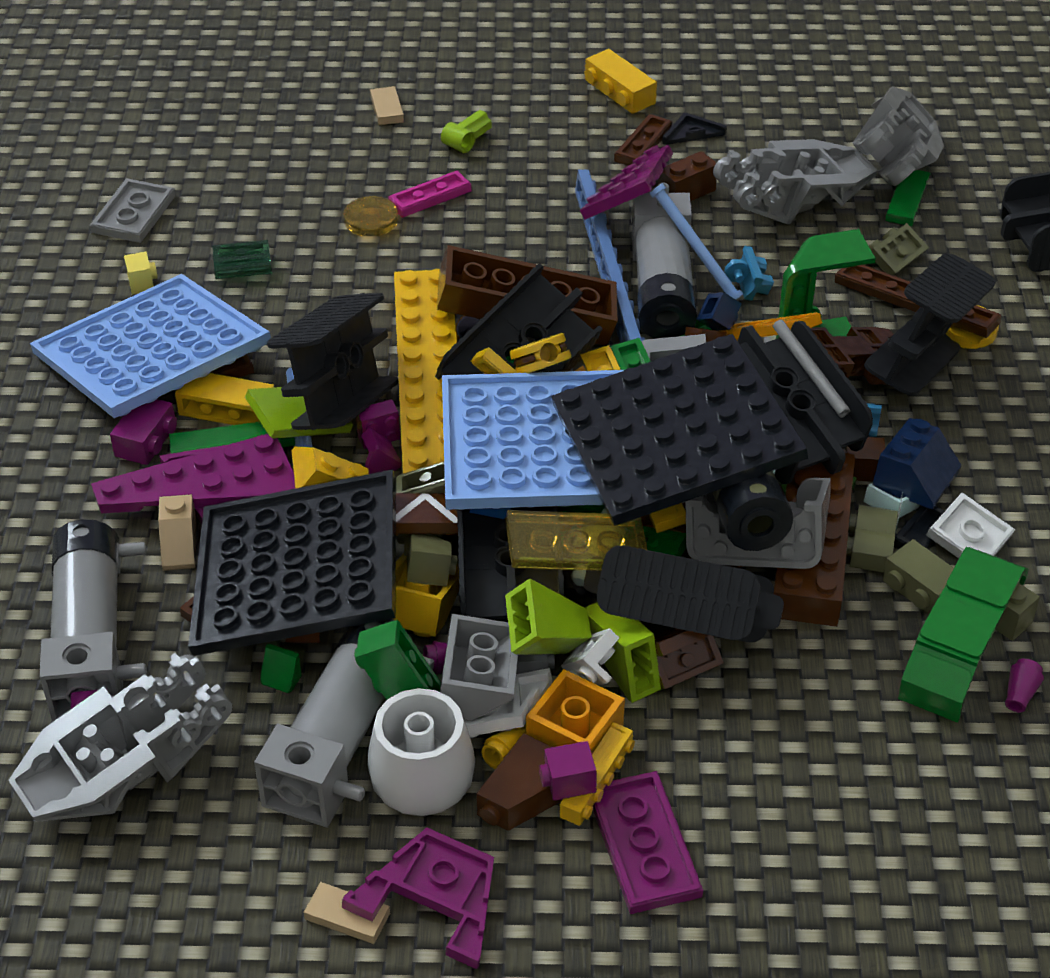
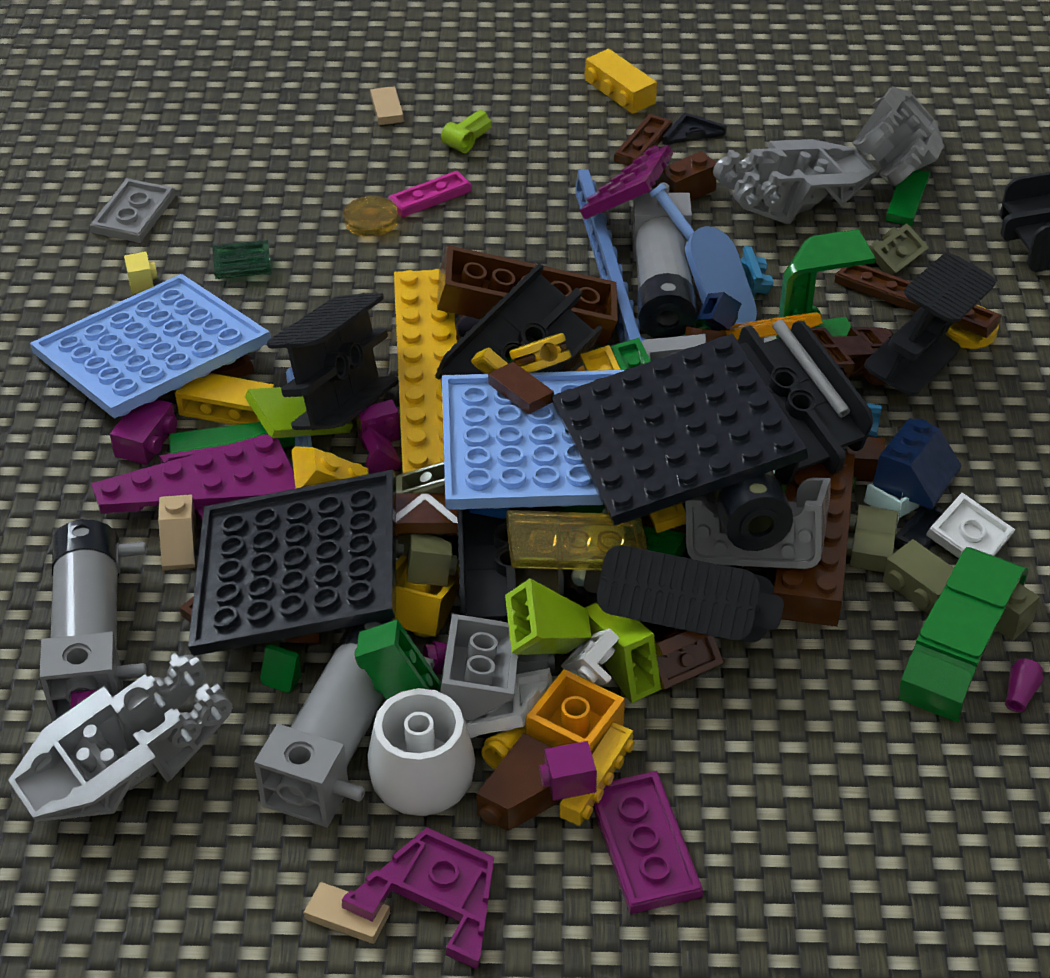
(520, 387): none -> reddish brown tile
(719, 269): none -> medium blue tile

